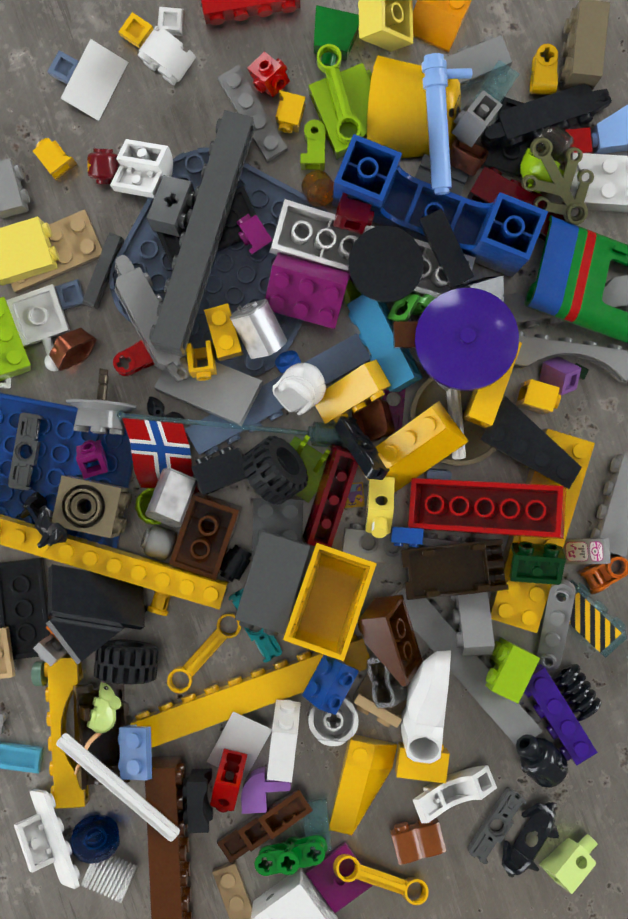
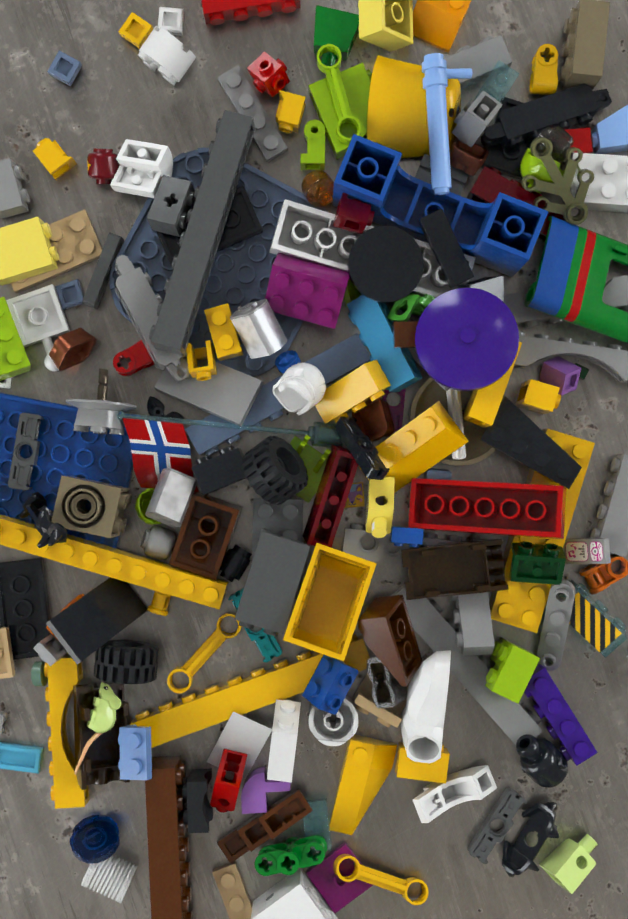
(44, 842): white bracket -> none
(90, 452): magenta brick -> none
(94, 80): white sticker -> none
(94, 598): black tile -> none
(118, 787): white axle -> none
(253, 233): magenta brick -> none
(417, 841): dark orange brick -> none
(578, 690): black piece -> none

